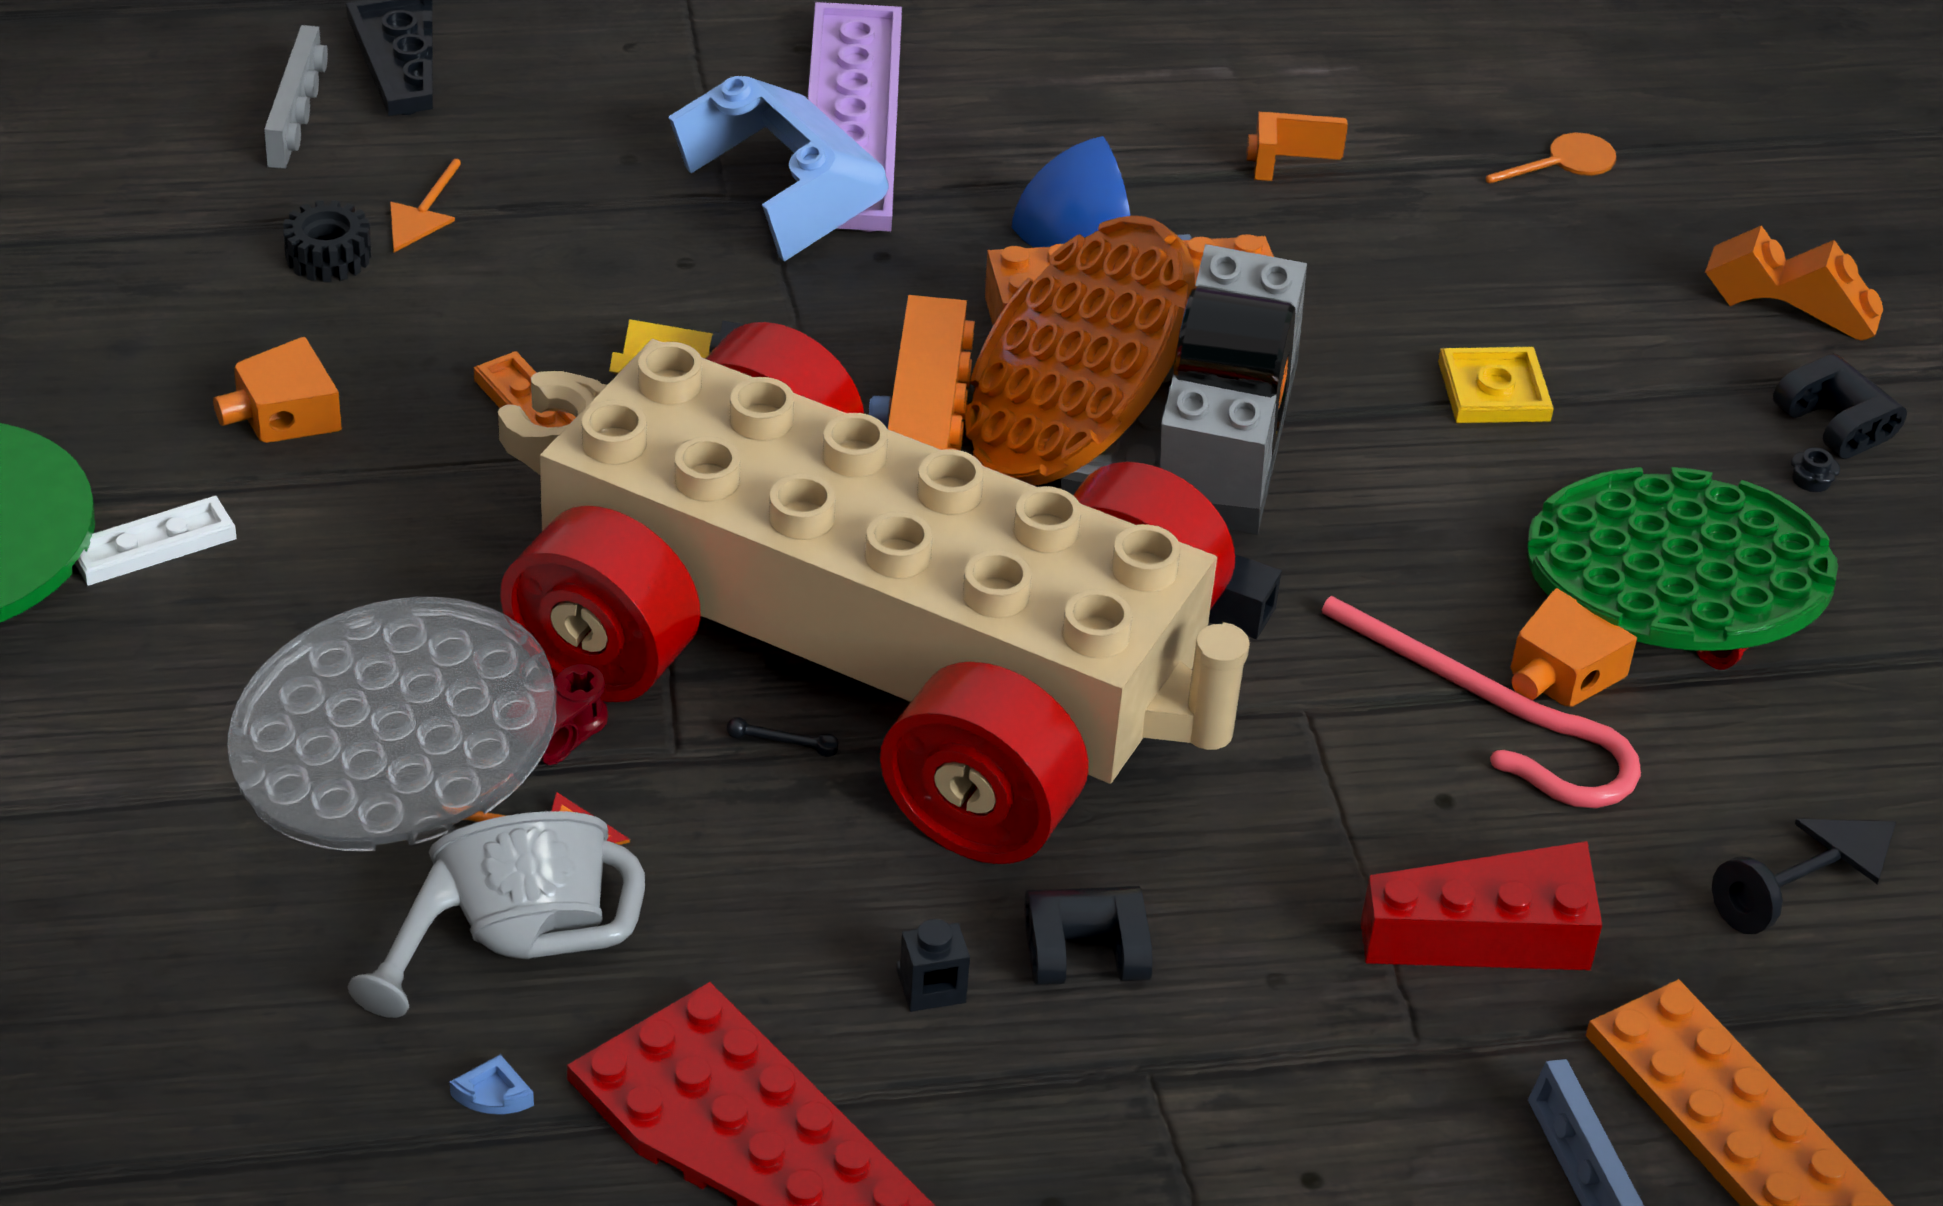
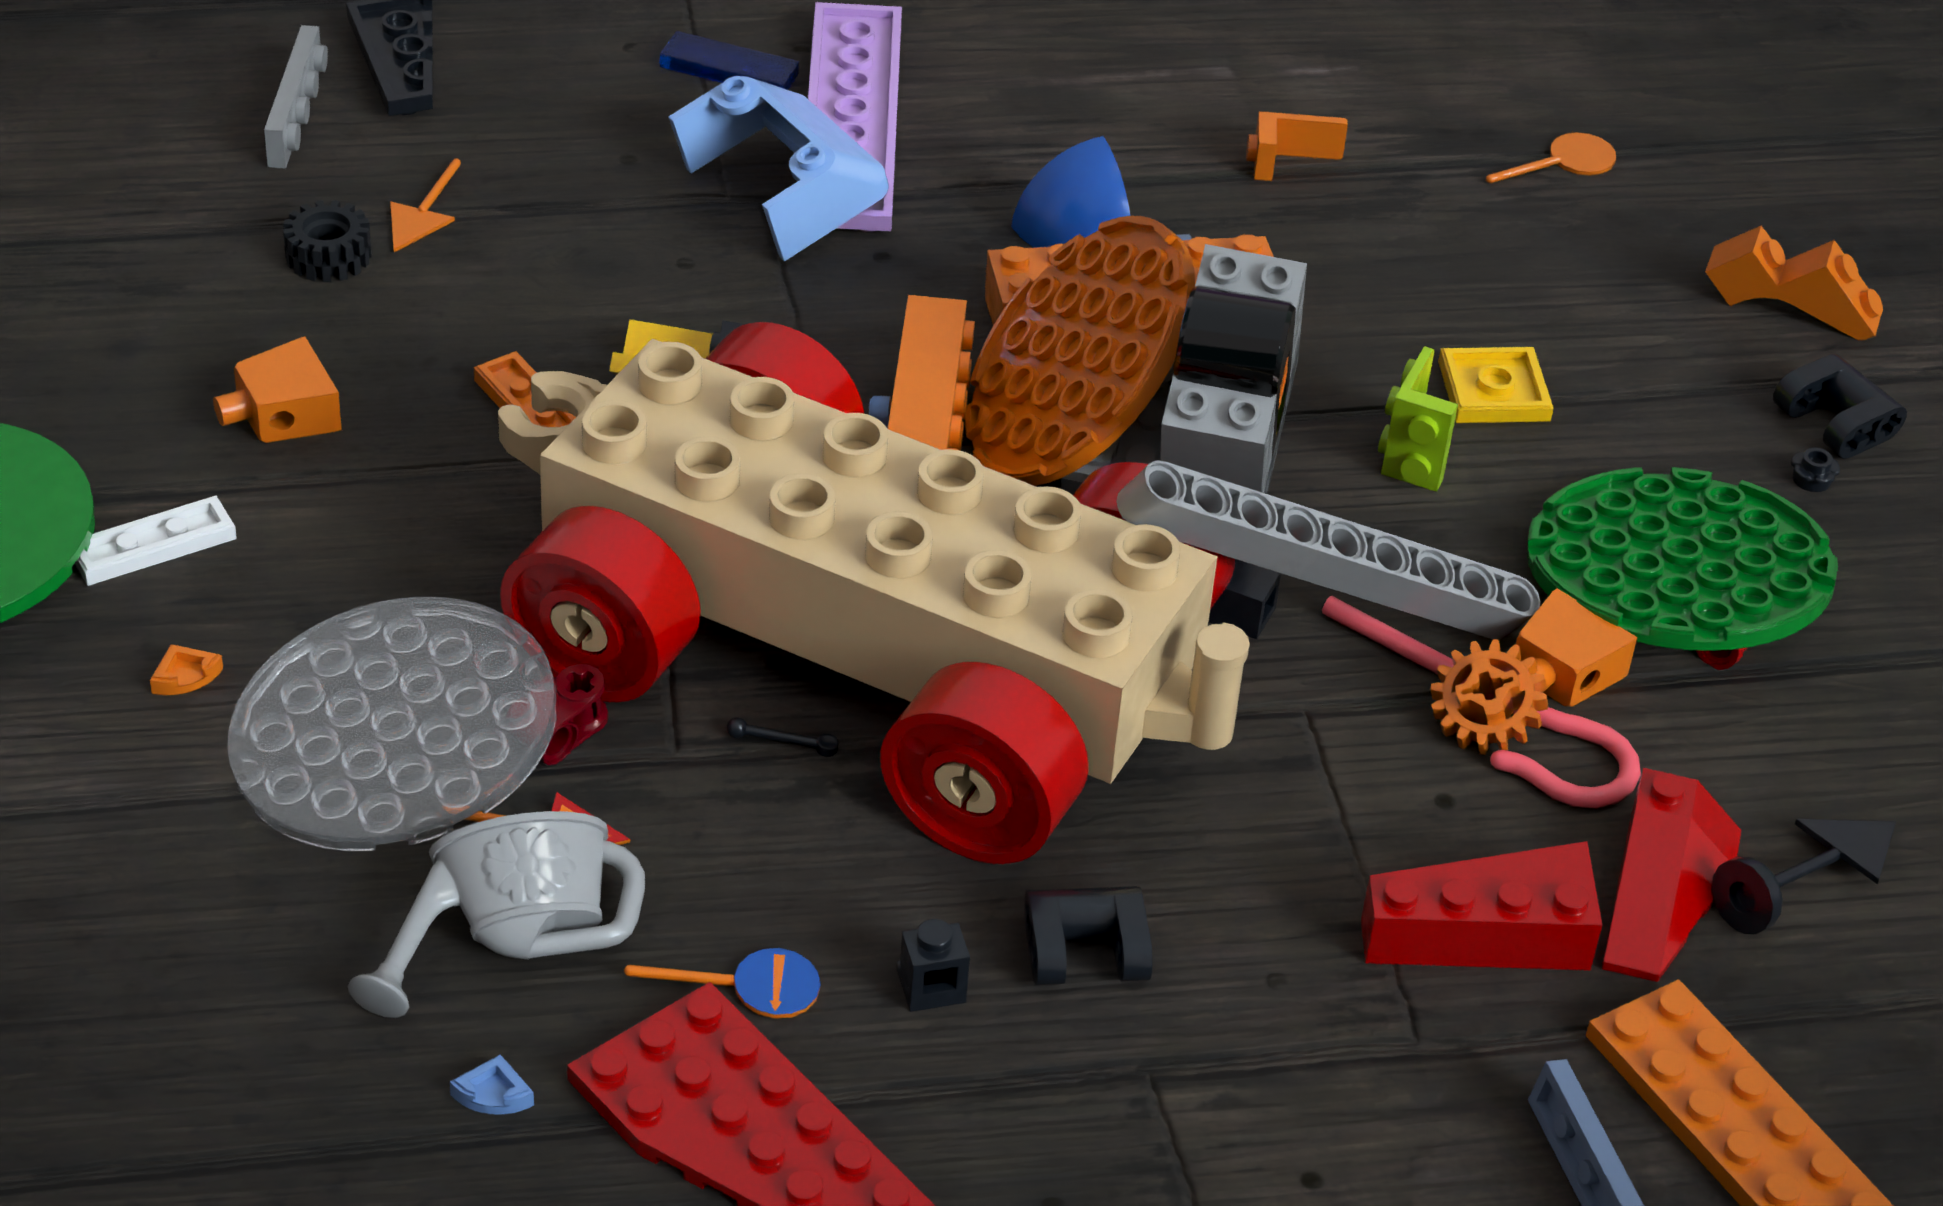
(185, 670): none -> orange tile
(722, 60): none -> clear blue tile
(767, 981): none -> blue piece
(1328, 550): none -> light grey beam
(1419, 428): none -> lime bracket
(1463, 703): none -> orange gear
(1666, 872): none -> red wedge

